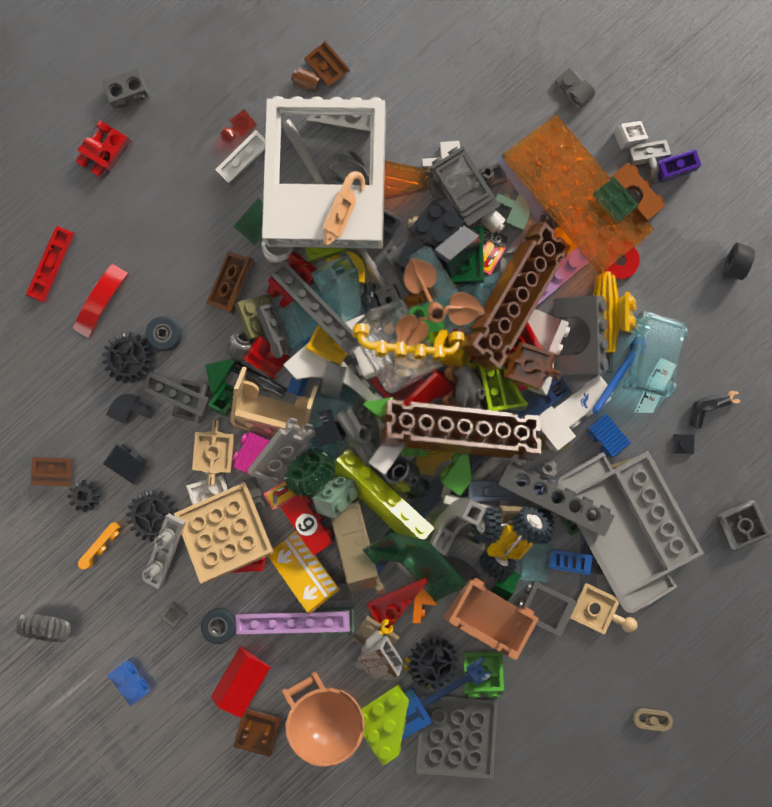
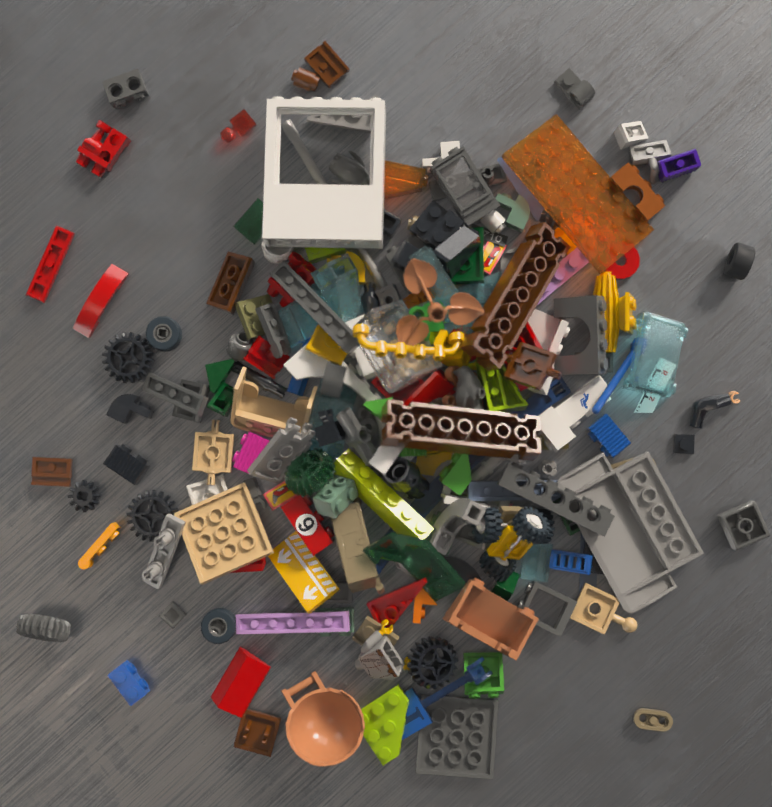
(241, 157): white plate -> none
(341, 209): light nougat plate -> none
(615, 199): clear green plate -> none

